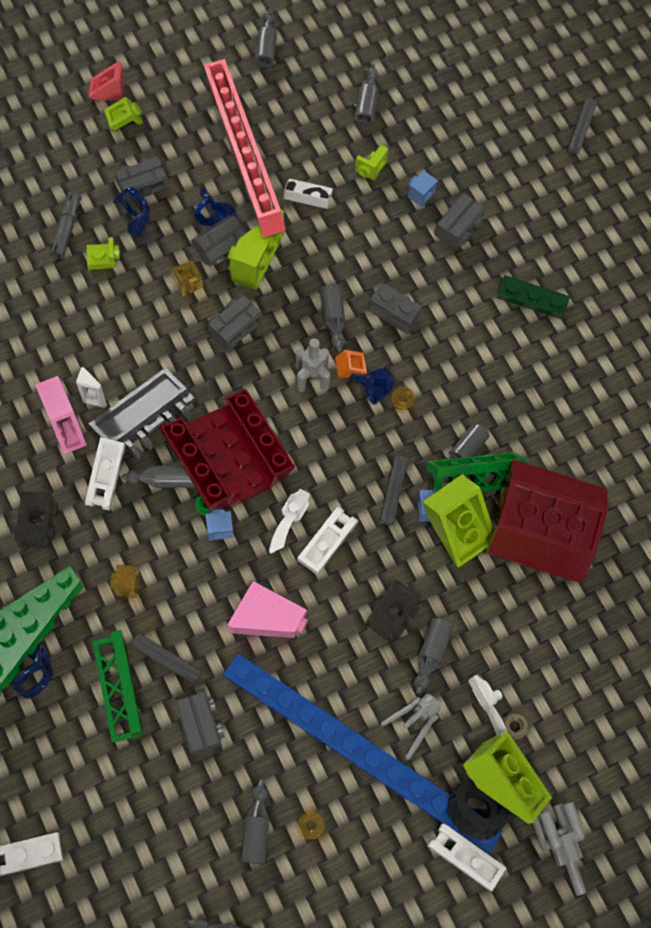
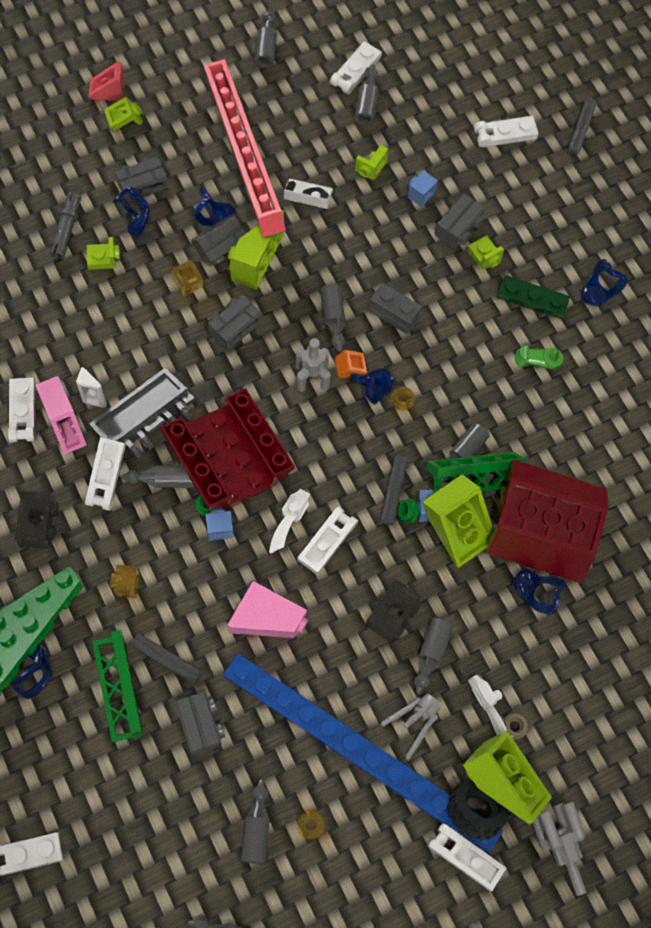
(21, 409): none -> white plate
(355, 67): none -> white plate
(408, 510): none -> green plate
(485, 253): none -> lime bracket
(506, 131): none -> white plate
(528, 580): none -> clear blue piece
(547, 358): none -> bright green piece
(594, 293): none -> clear blue piece

